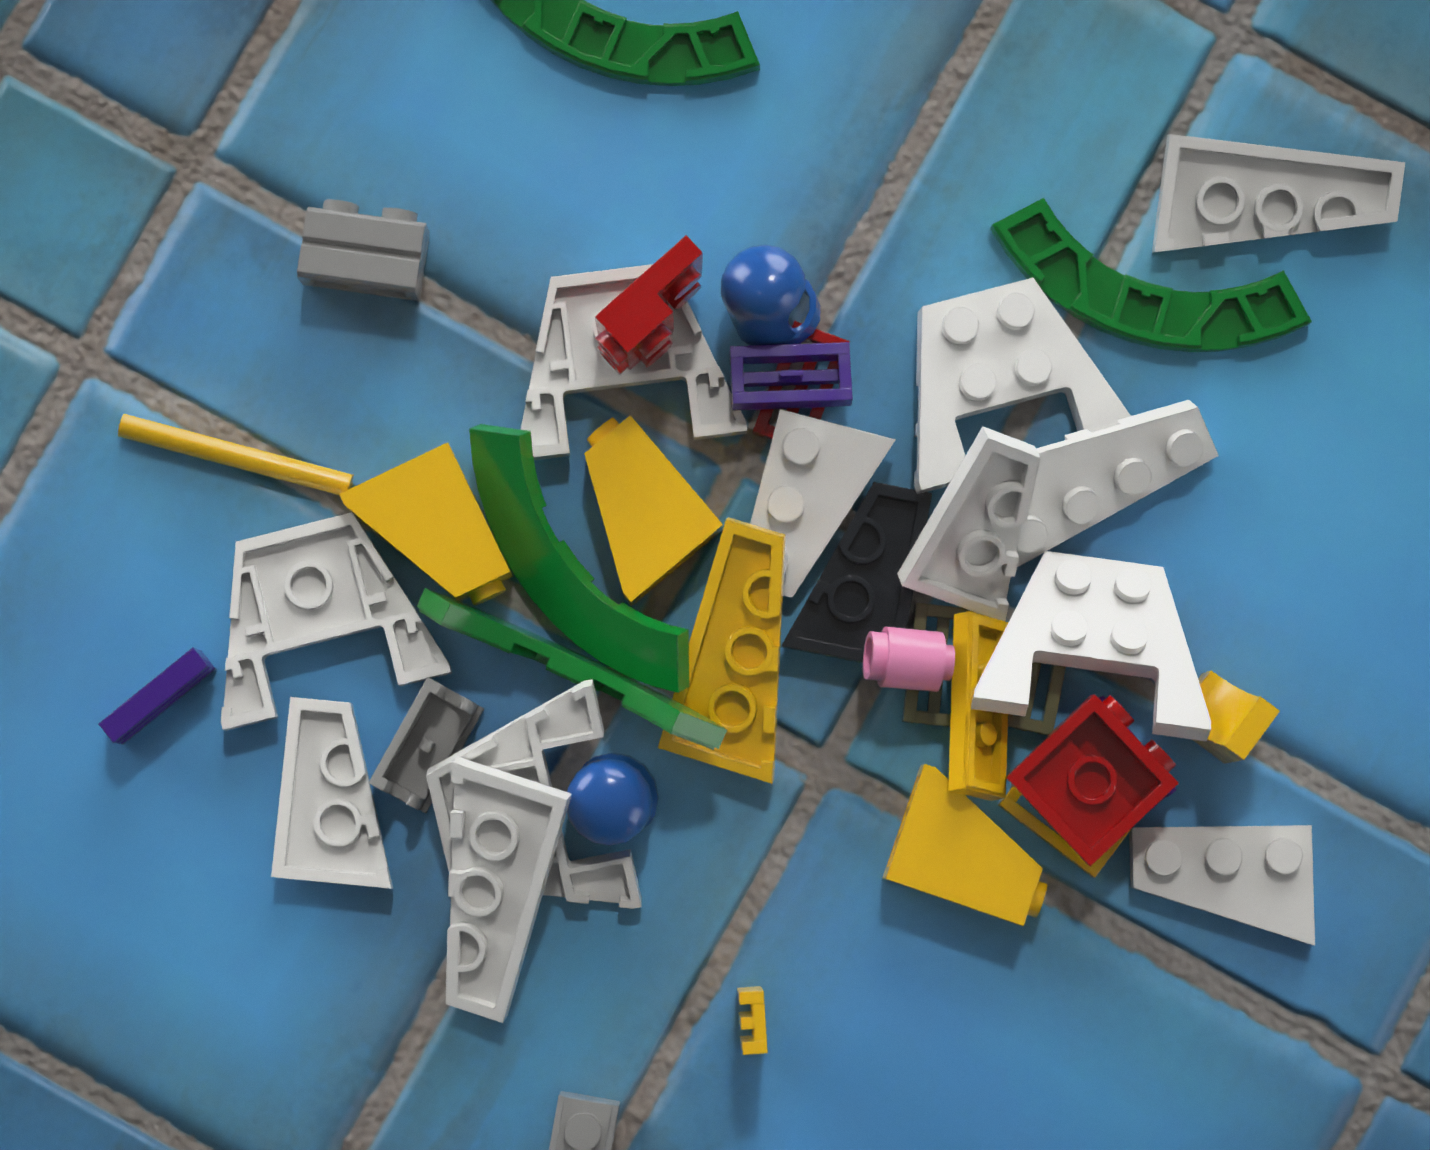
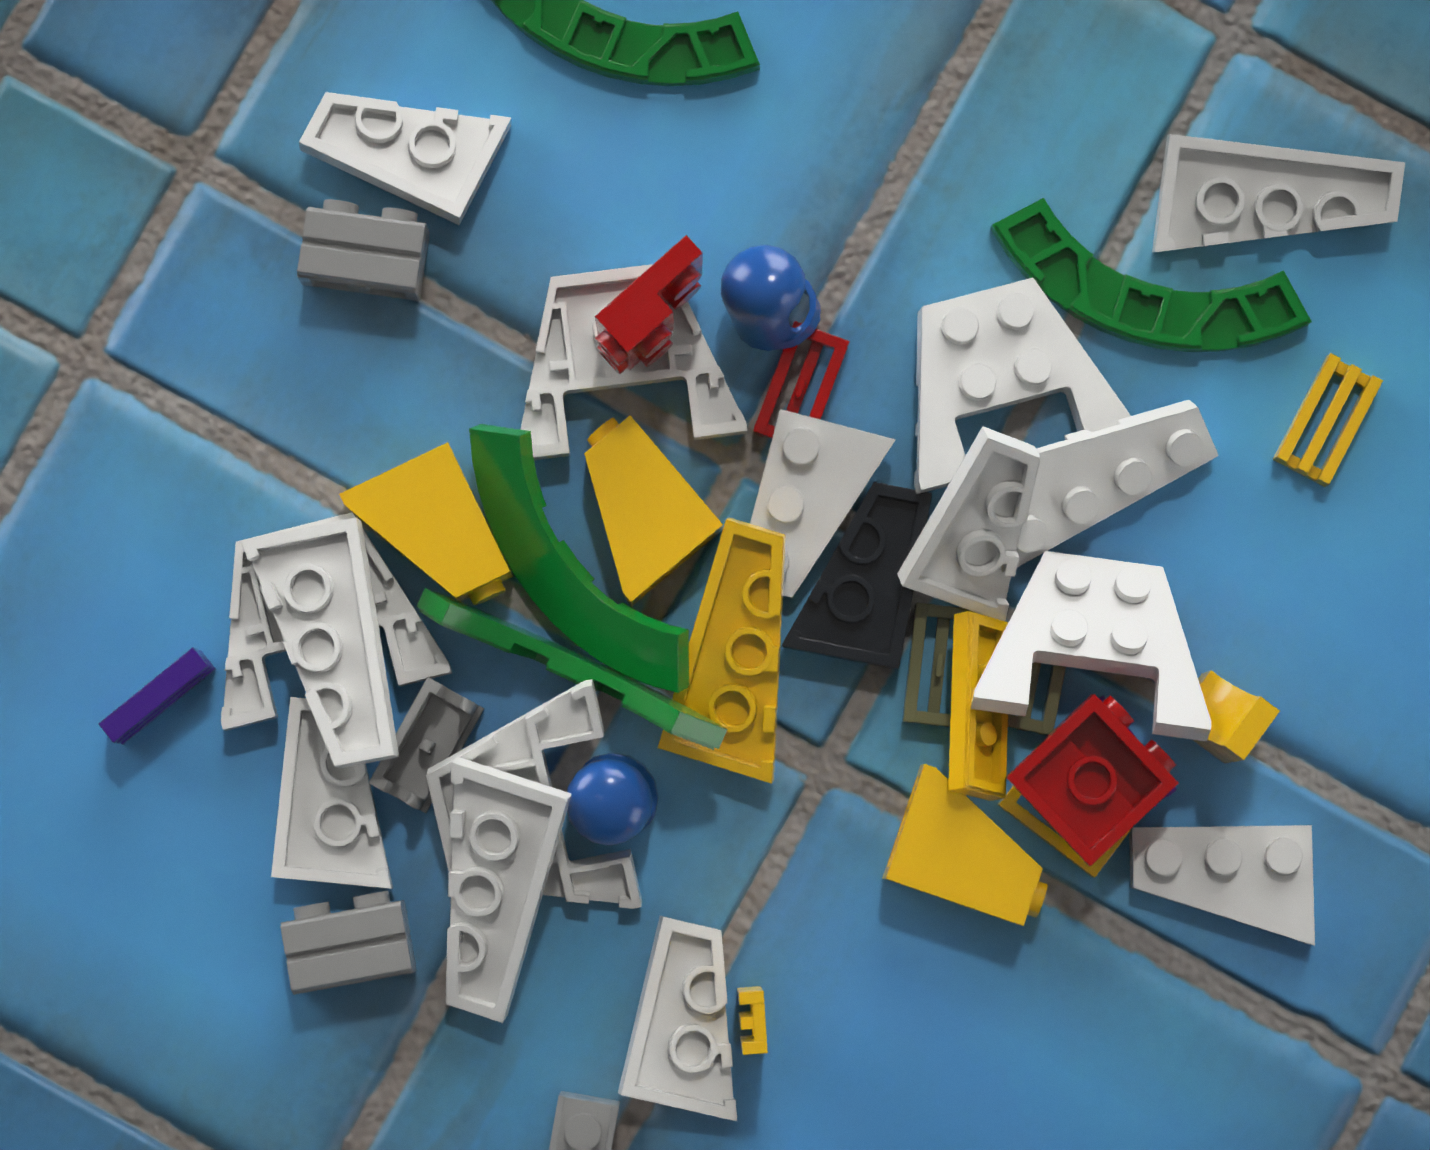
(234, 455): yellow bar -> none
(329, 623): none -> white wing
(349, 944): none -> light grey brick
(410, 152): none -> white wing
(680, 1029): none -> white wing
(791, 398): dark purple tile -> none
(908, 659): bright pink brick -> none
(1351, 375): none -> yellow tile

